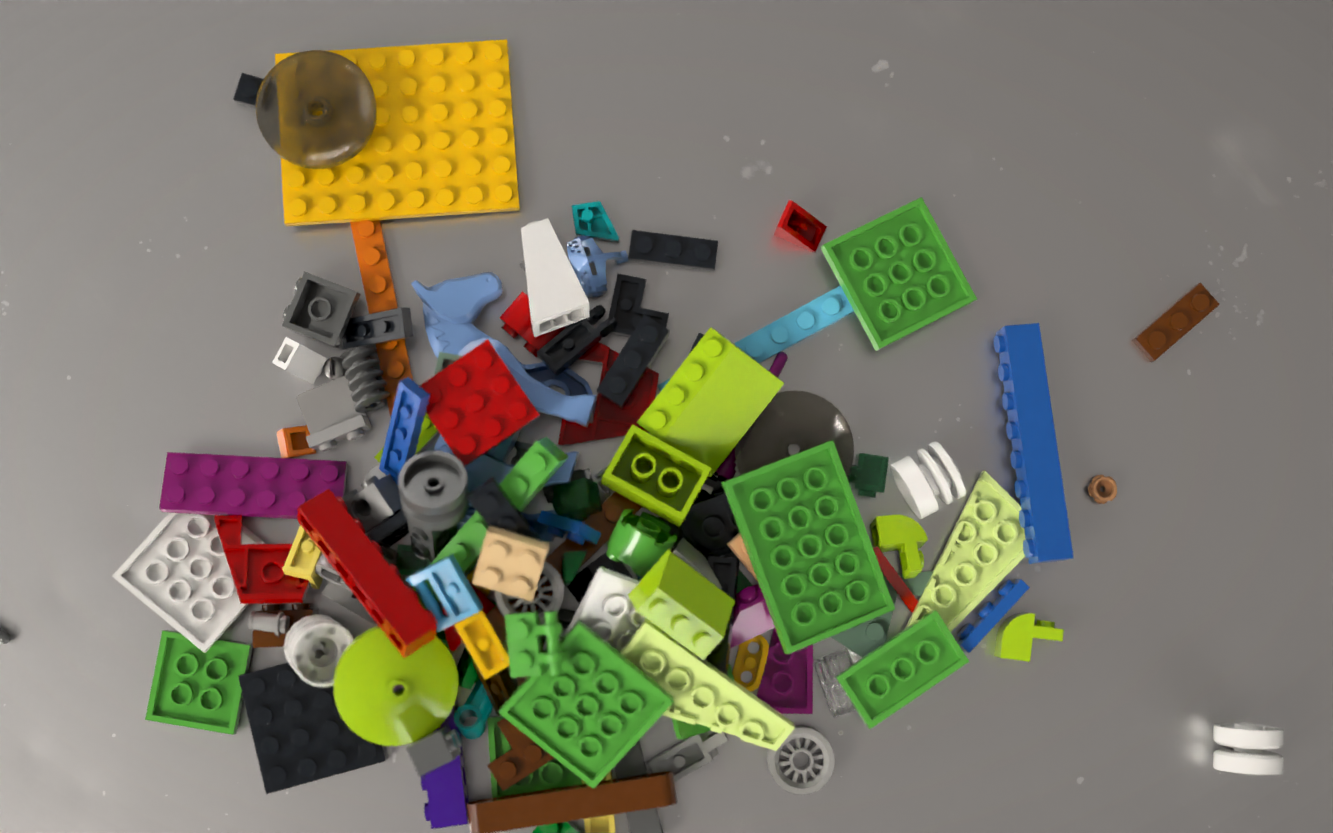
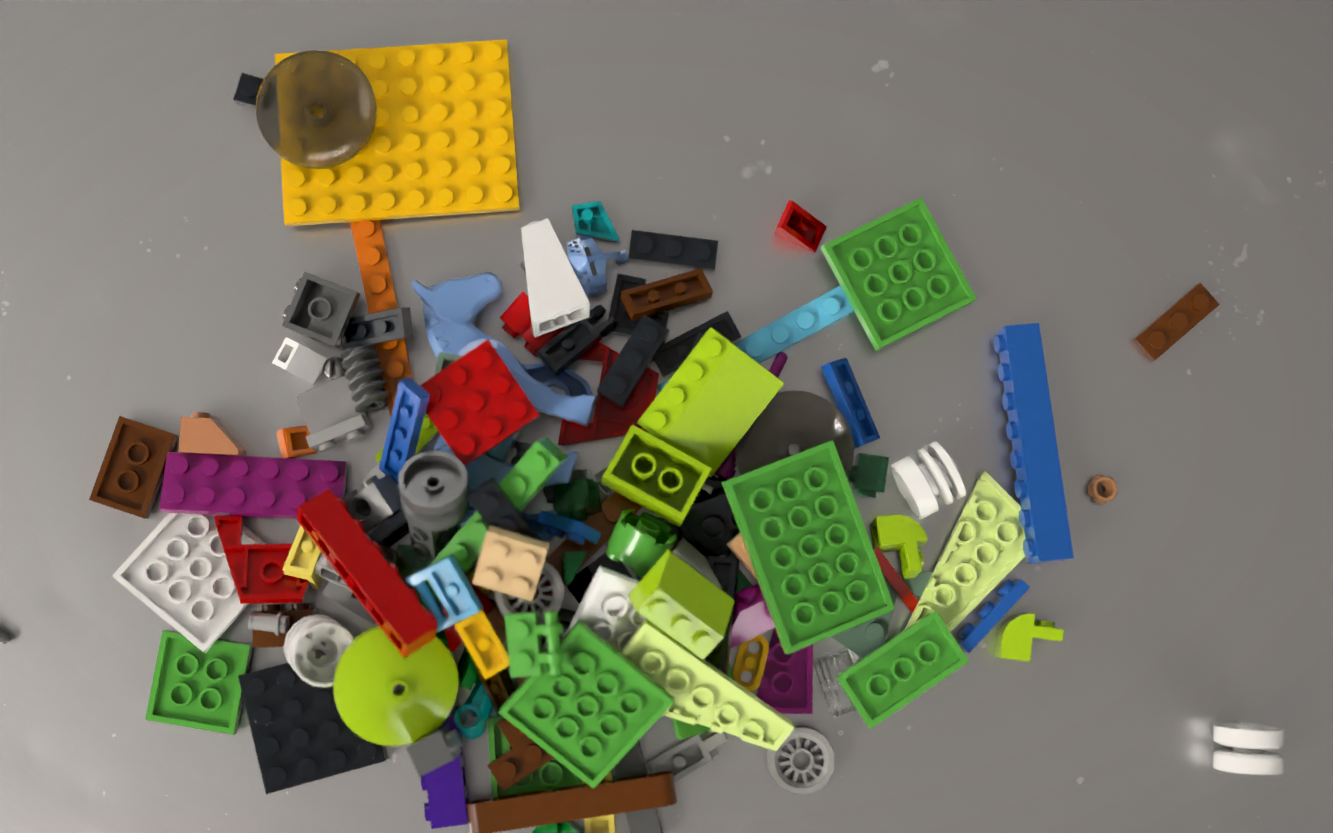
(133, 467): none -> reddish brown plate
(207, 436): none -> nougat slope
(666, 294): none -> reddish brown plate
(677, 350): none -> black plate
(850, 401): none -> blue plate

